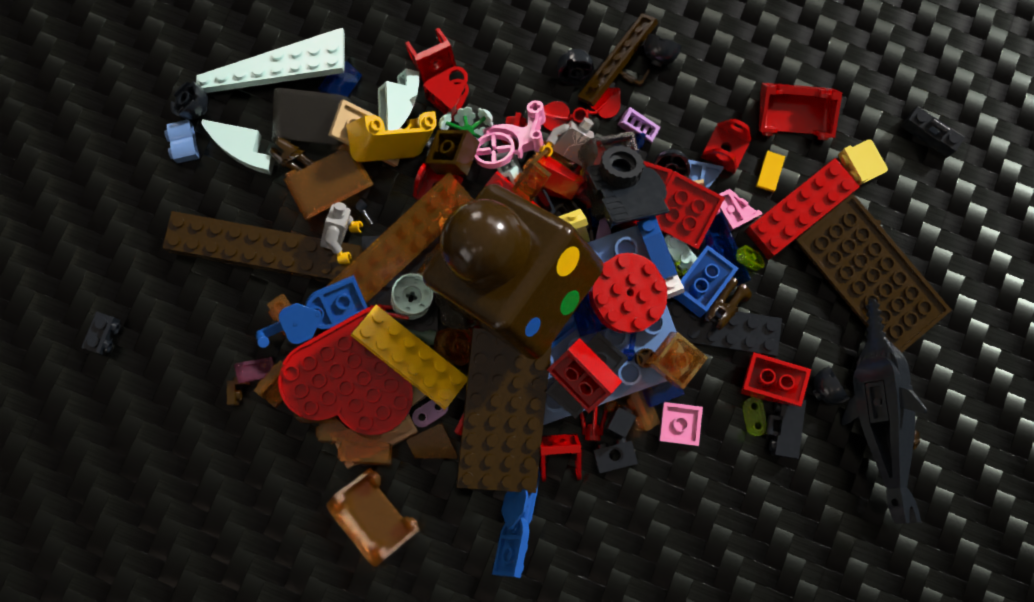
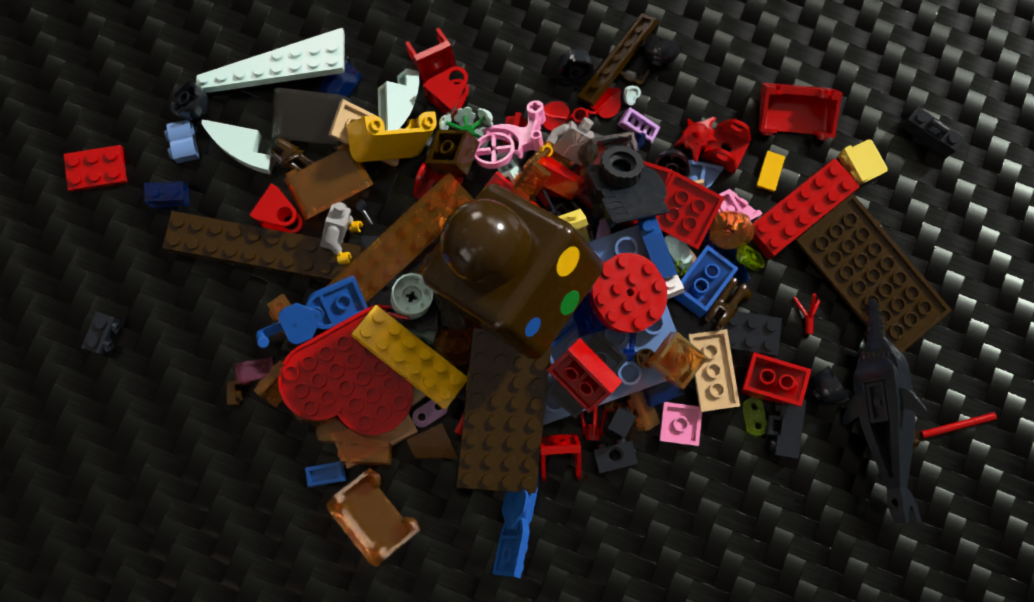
(95, 168): none -> red plate
(166, 194): none -> clear blue brick
(274, 209): none -> red hose
(325, 474): none -> blue tile
(631, 93): none -> light aqua piece
(697, 136): none -> red piece
(716, 377): none -> tan plate
(736, 220): none -> clear orange brick
(808, 317): none -> red plant
(958, 425): none -> red bar

